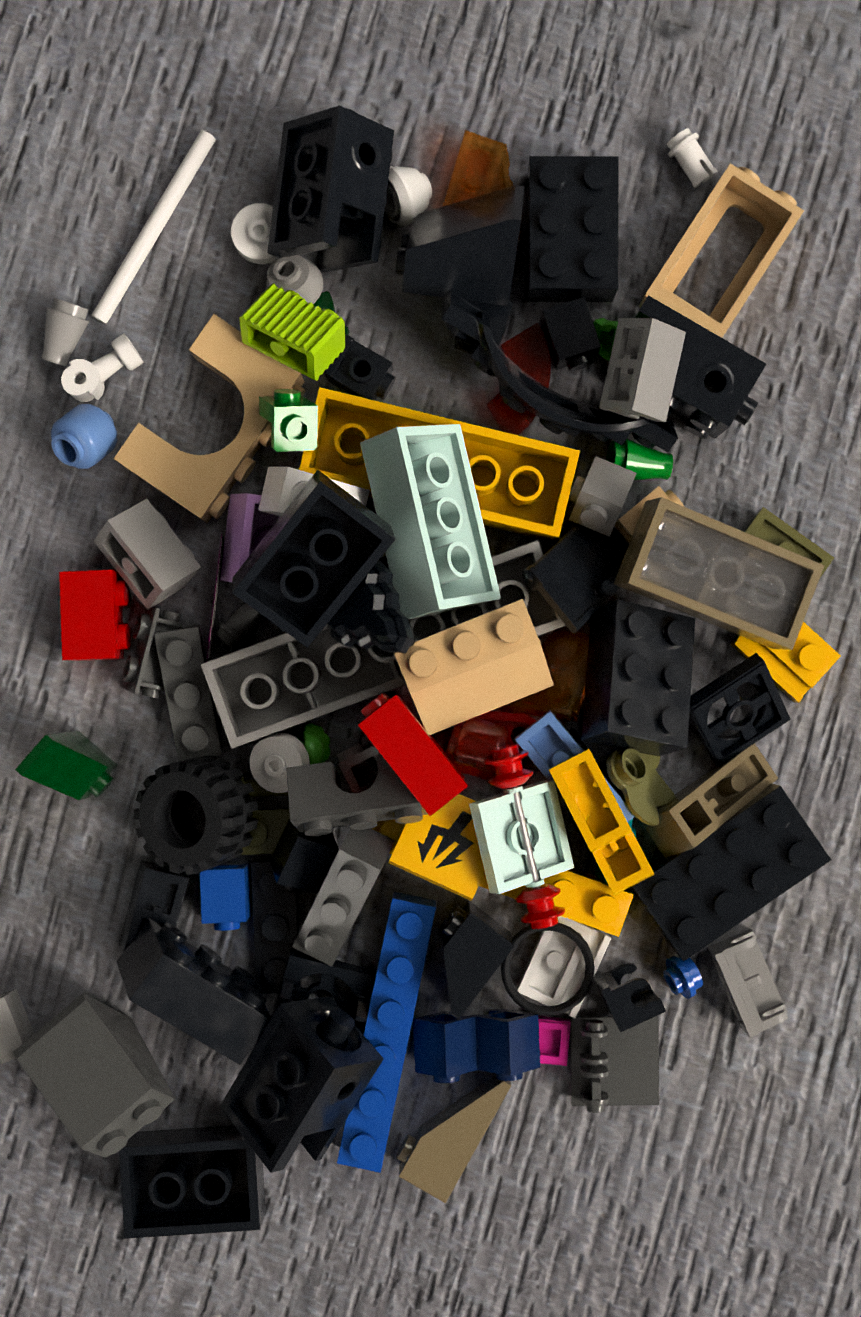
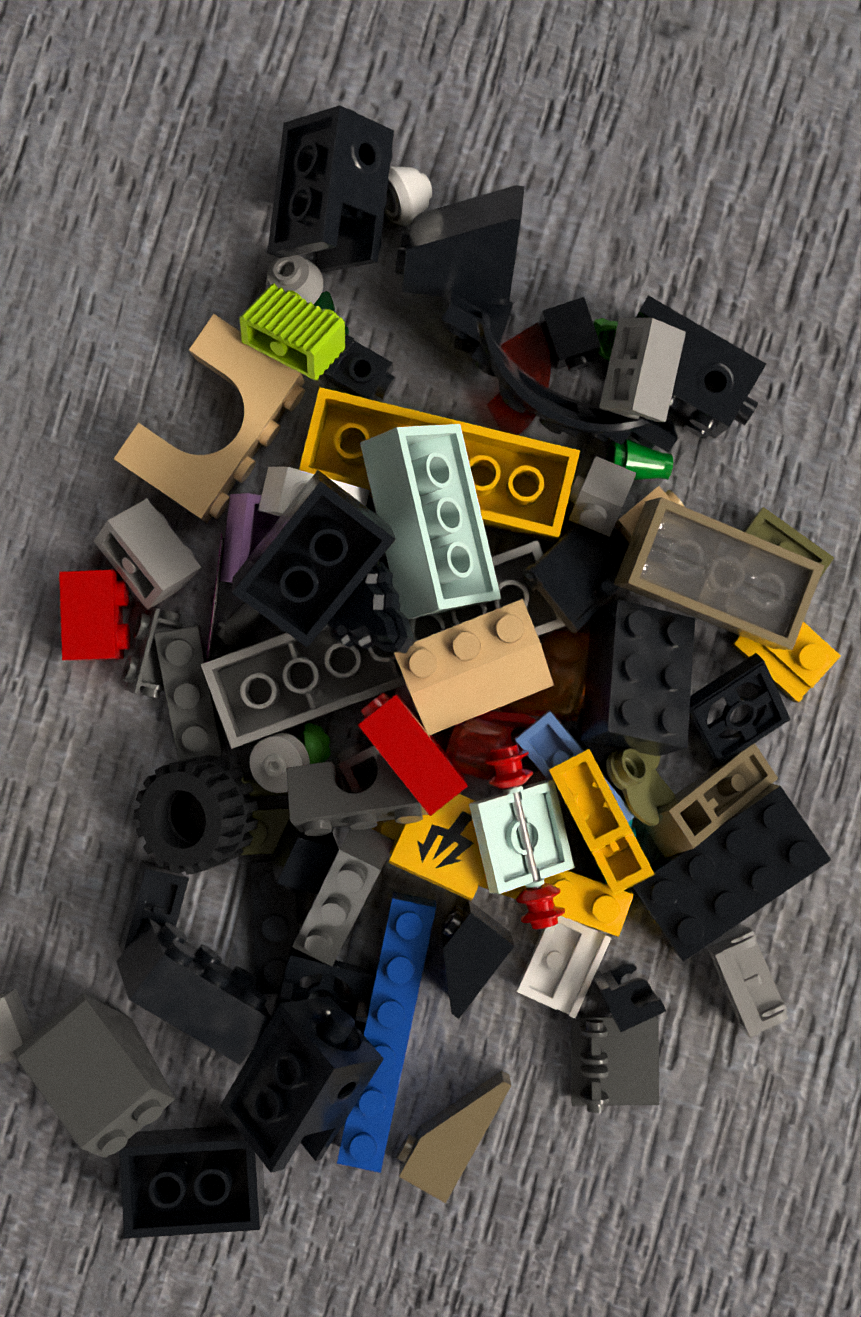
(63, 330): light grey cone -> none
(69, 765): dark green slope -> none
(83, 436): medium blue head -> none
(86, 379): white leg -> none
(153, 227): white piece -> none
(225, 896): blue brick -> none
(251, 233): white wheel -> none
(292, 420): bracket -> none
(478, 169): clear orange wing -> none
(494, 1043): dark blue brick -> none
(554, 1040): dark pink tile -> none
(572, 228): black brick -> none
(572, 1002): black tyre -> none
(682, 976): blue plate -> none
(691, 157): white pin -> none
(771, 208): tan piece -> none

